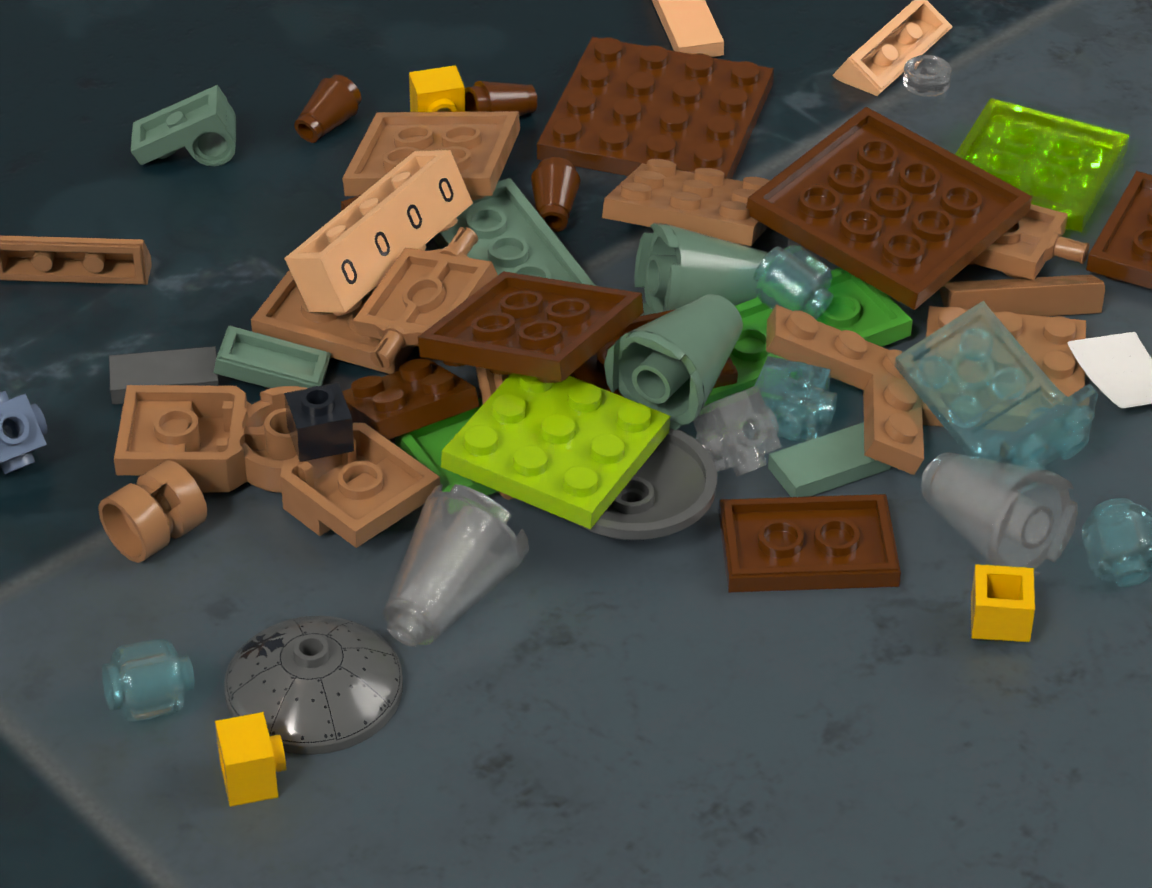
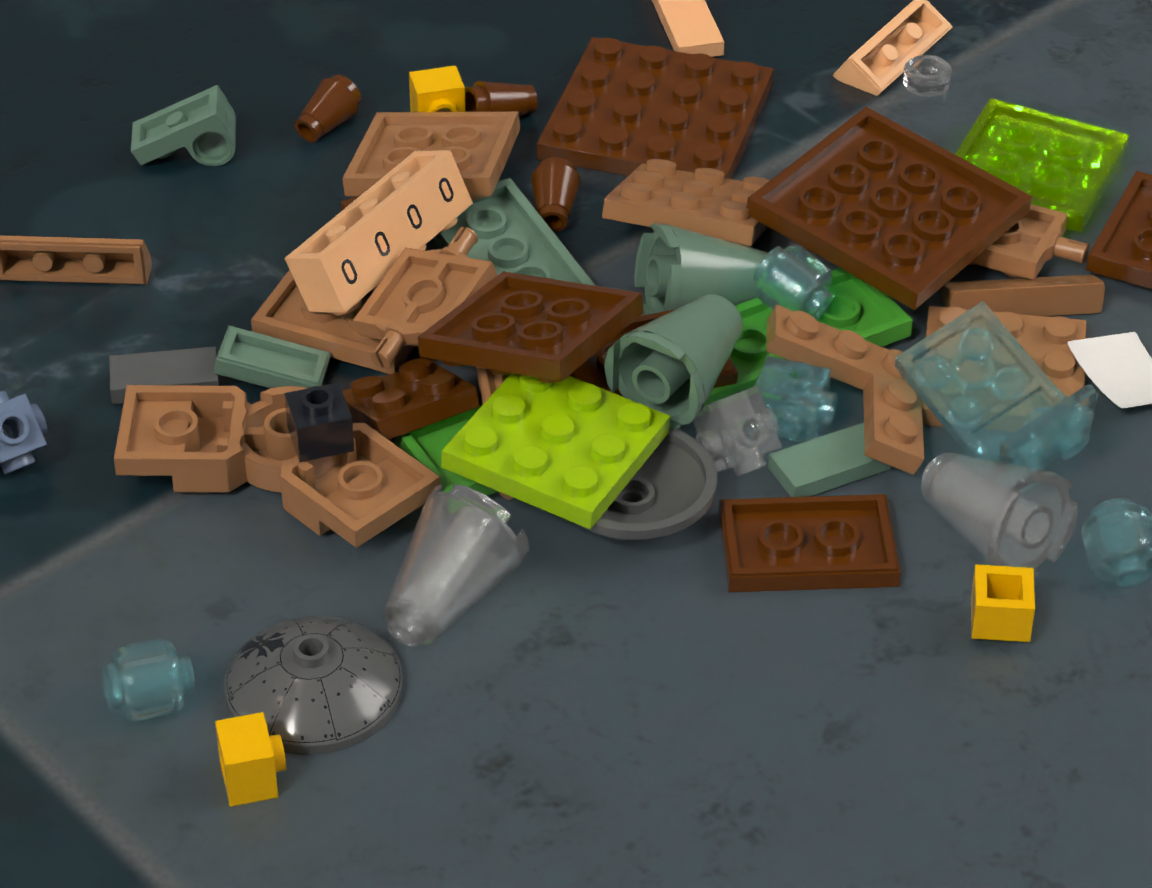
(147, 514): medium nougat wheel -> none

